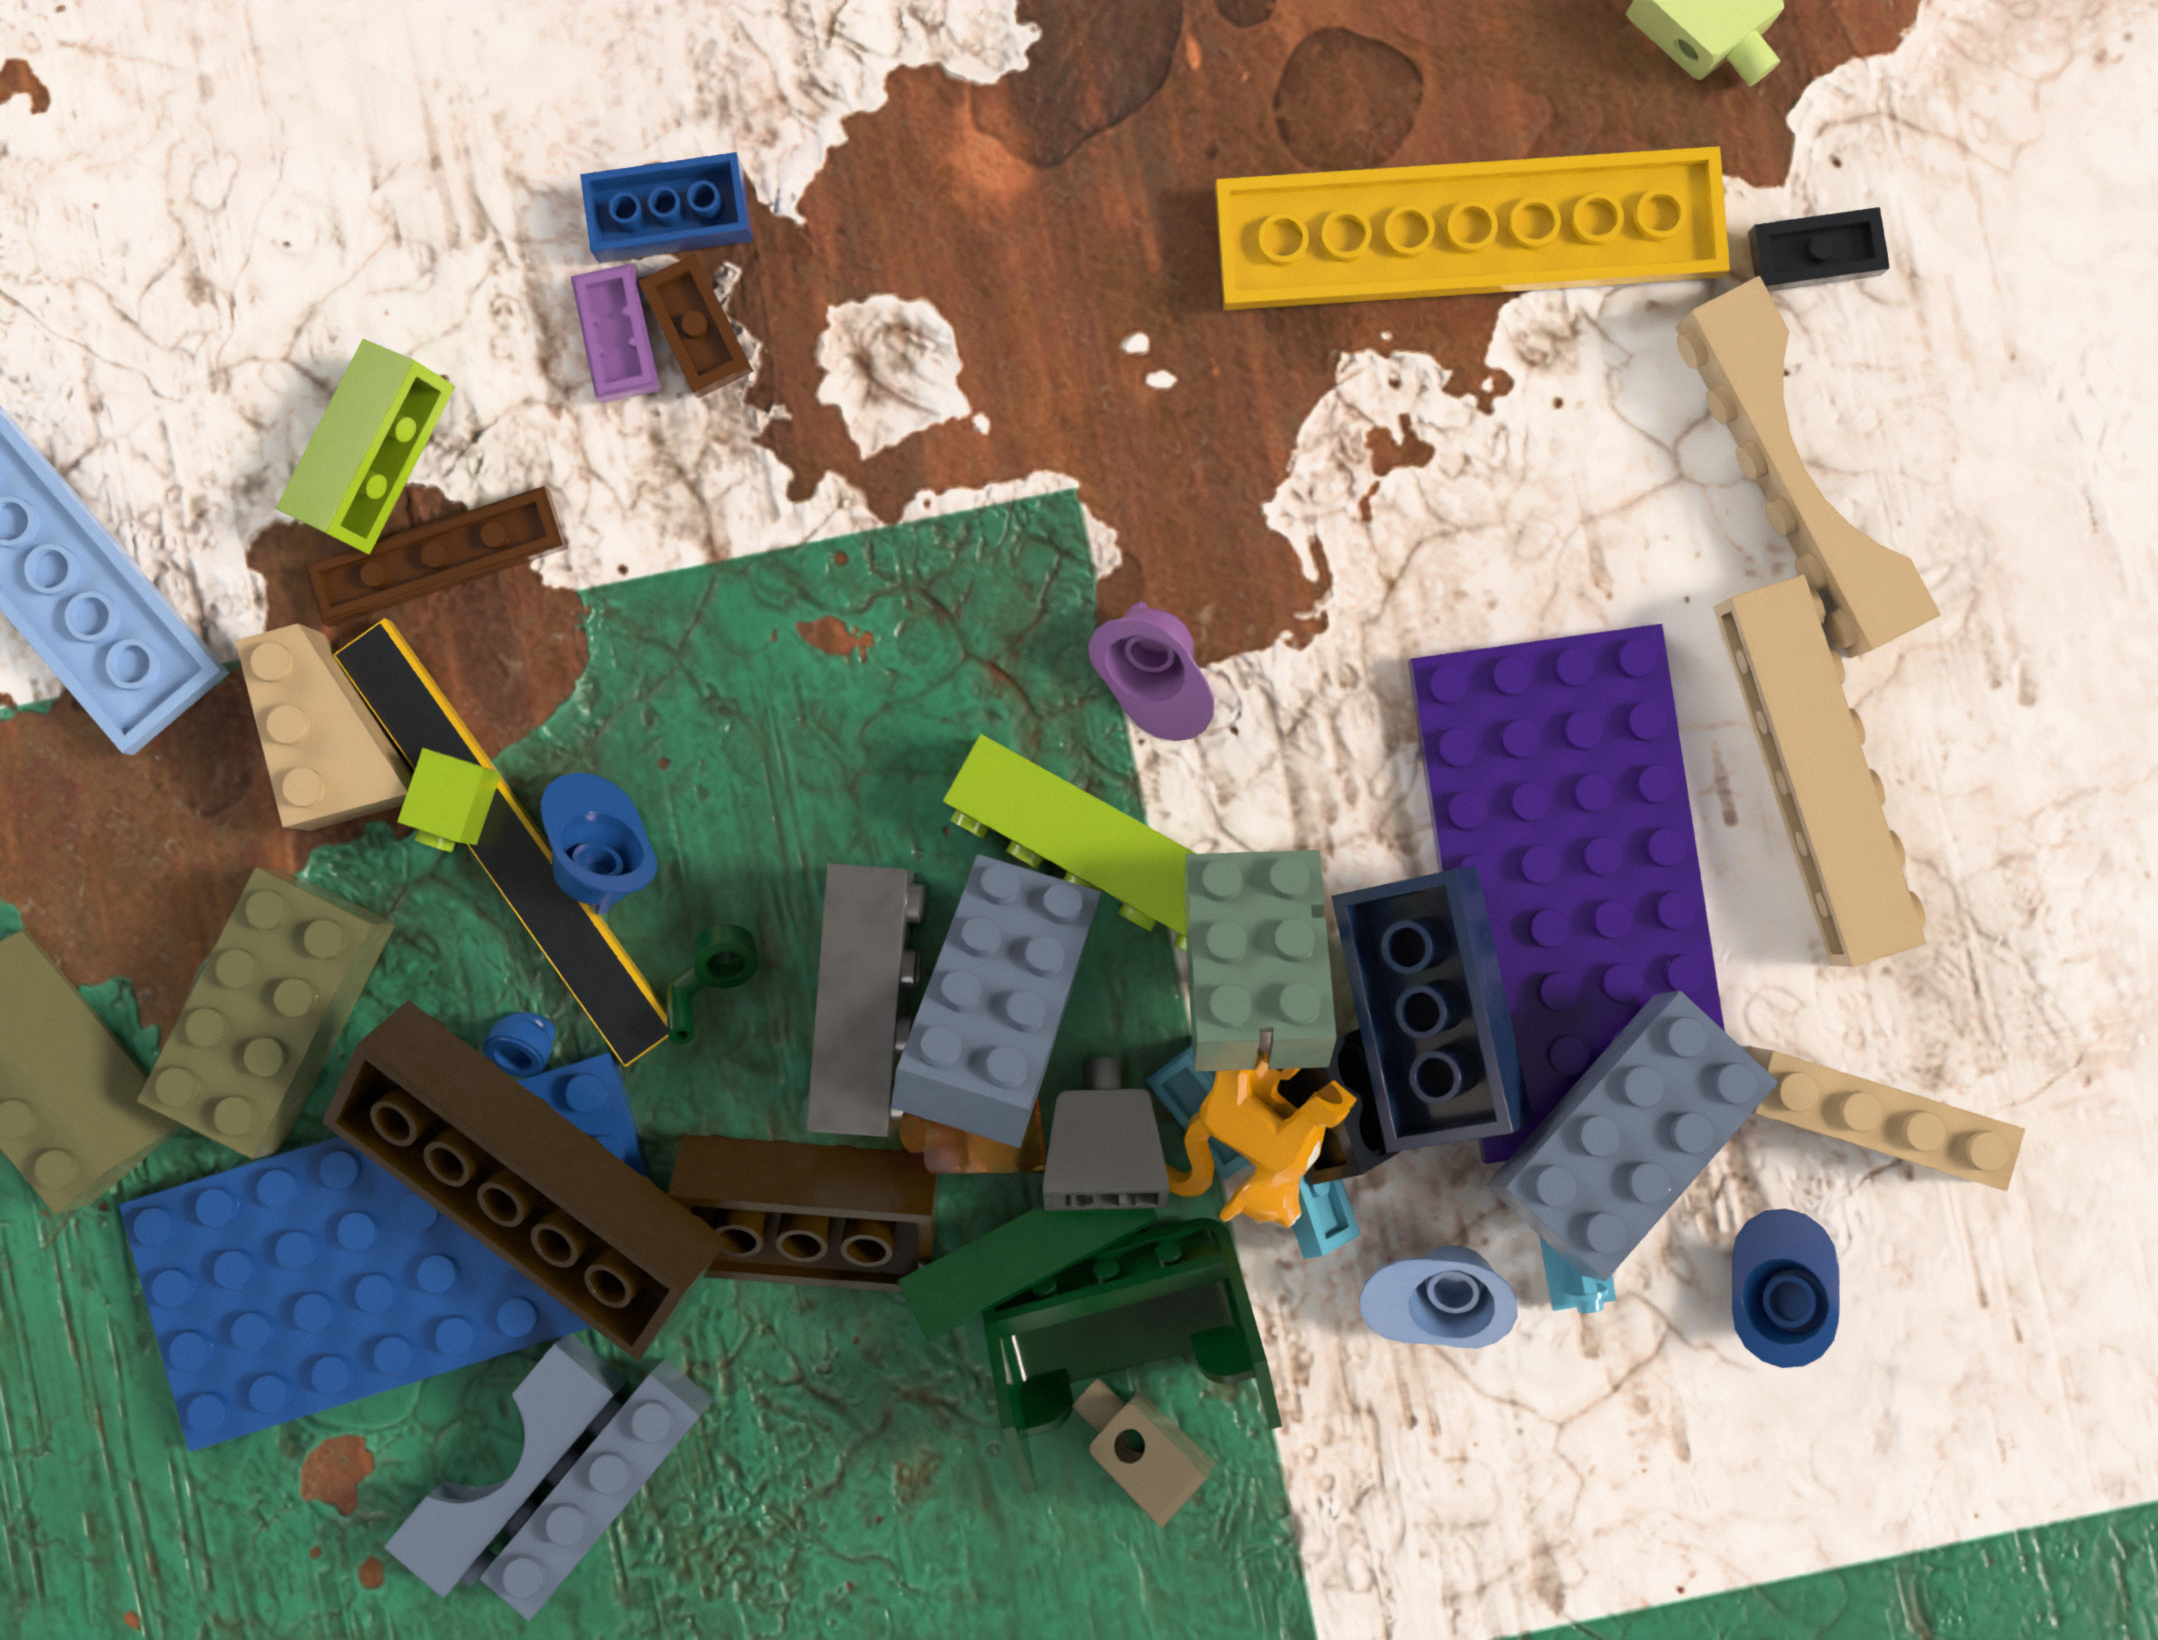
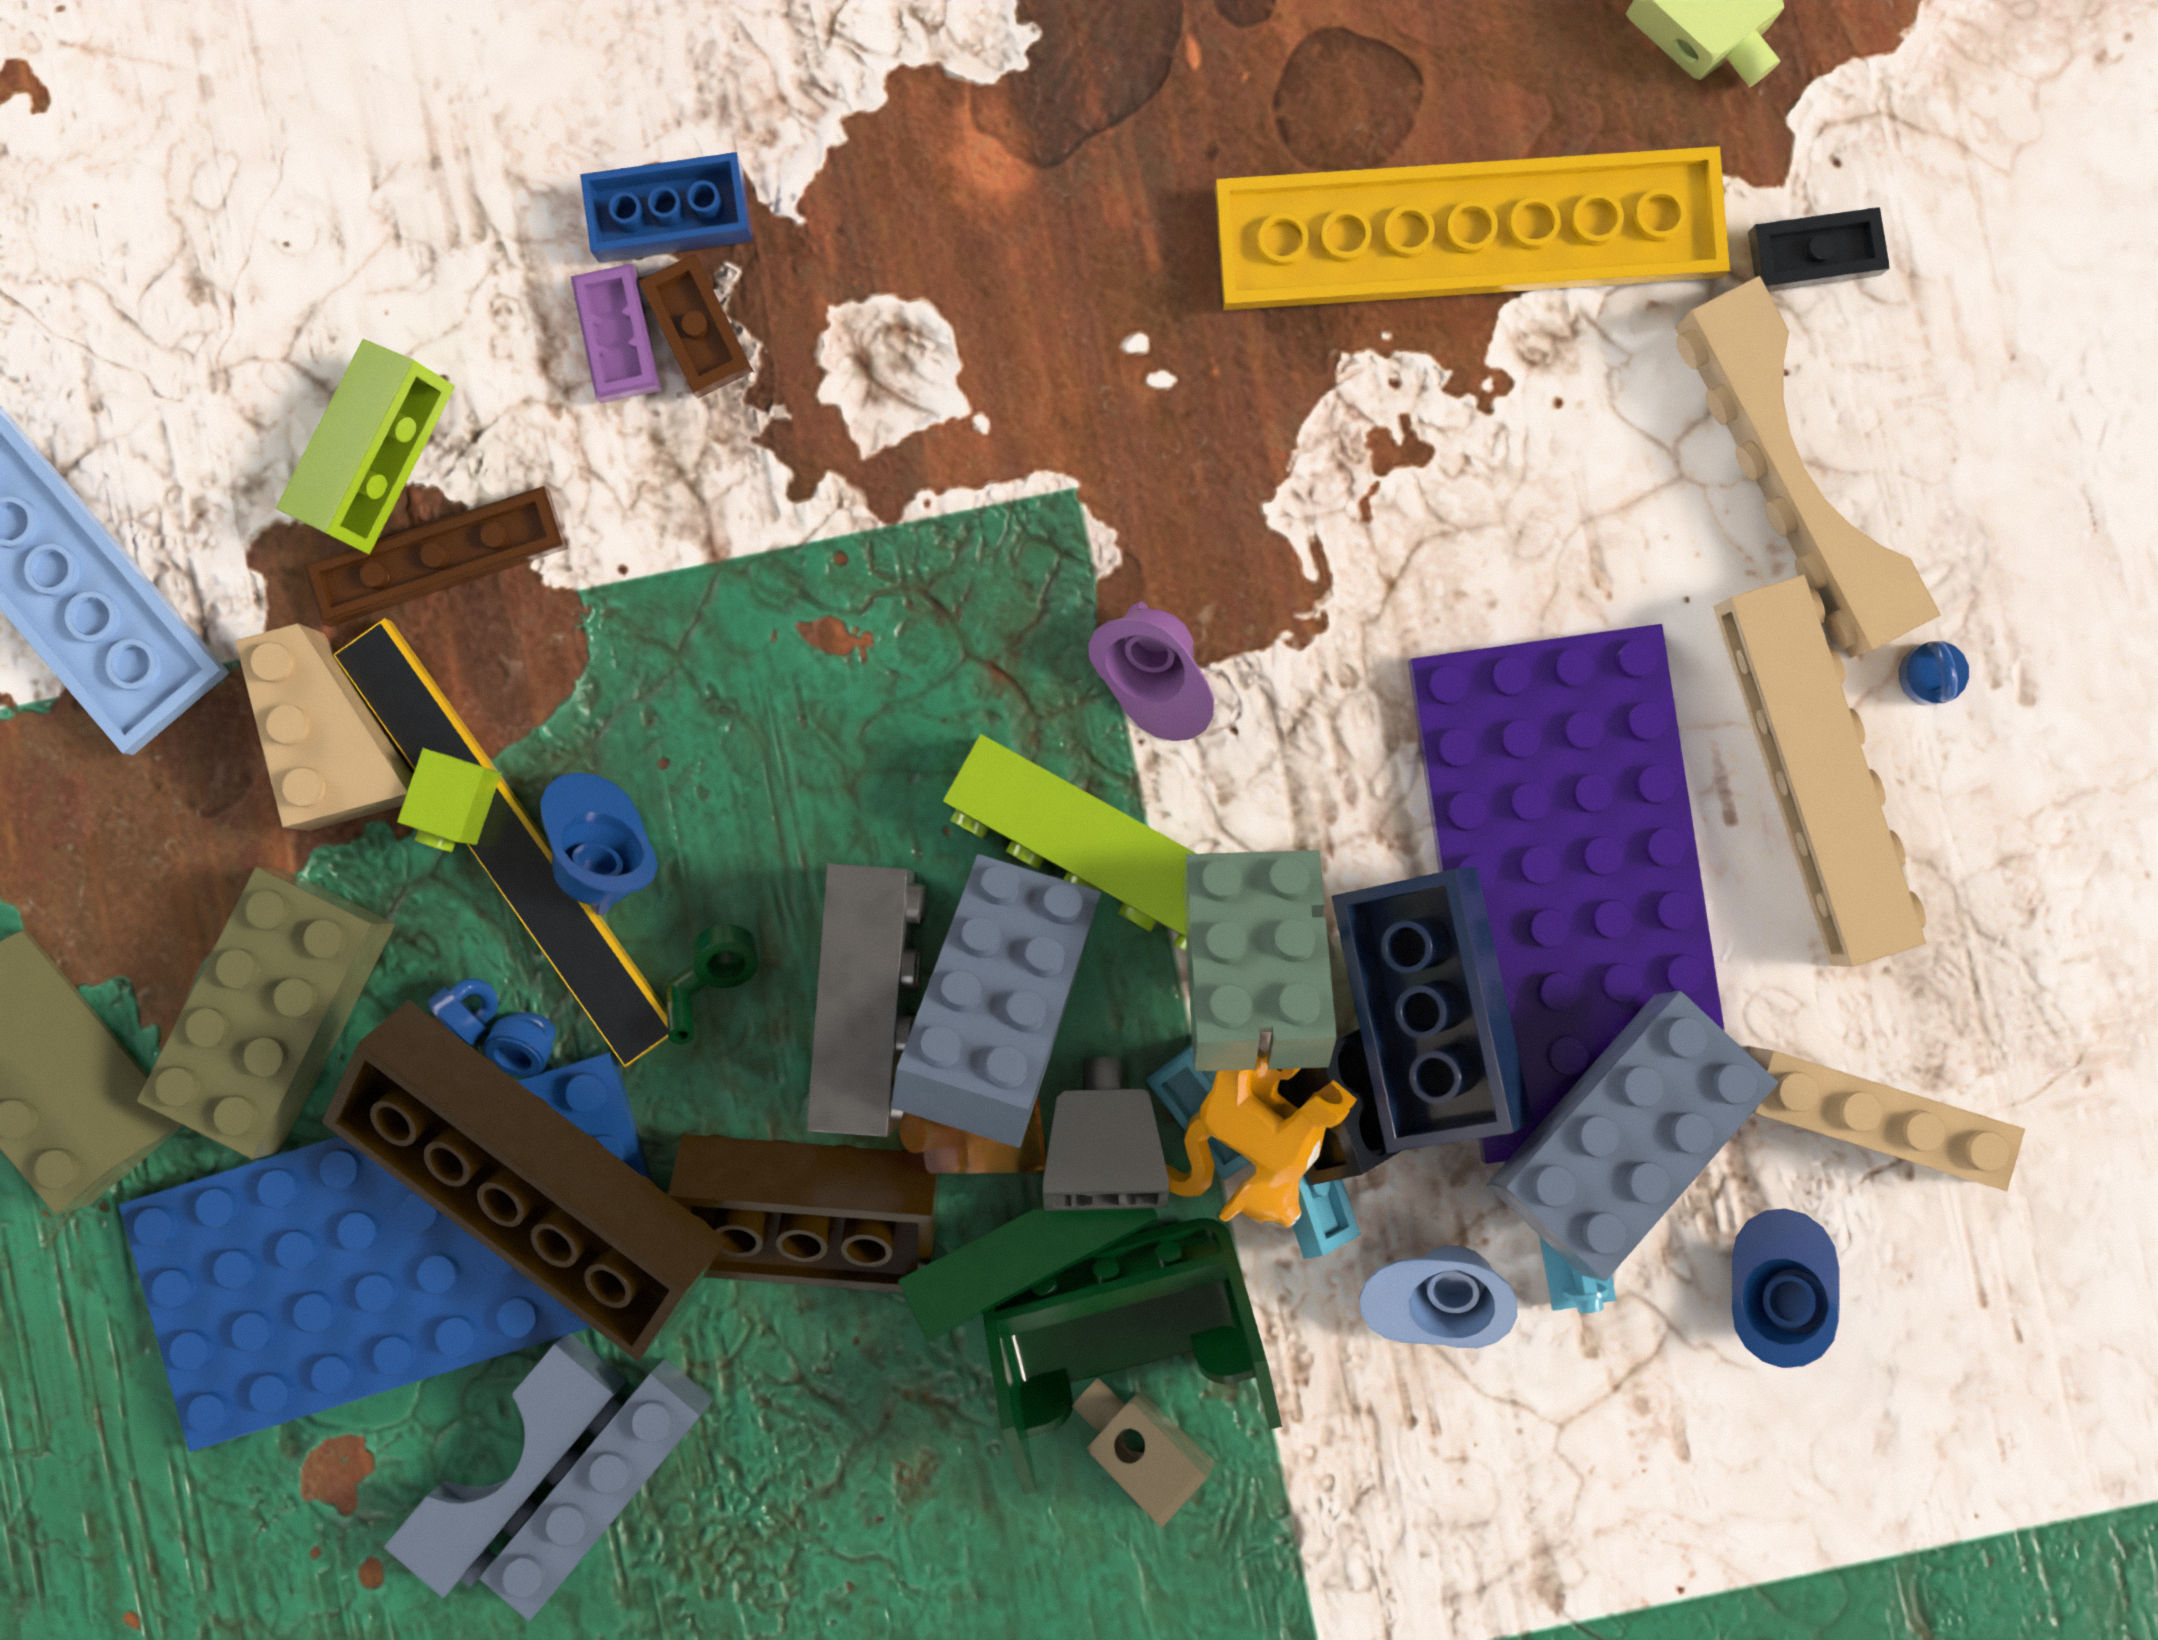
(457, 1017): none -> blue tile
(1933, 673): none -> blue tile

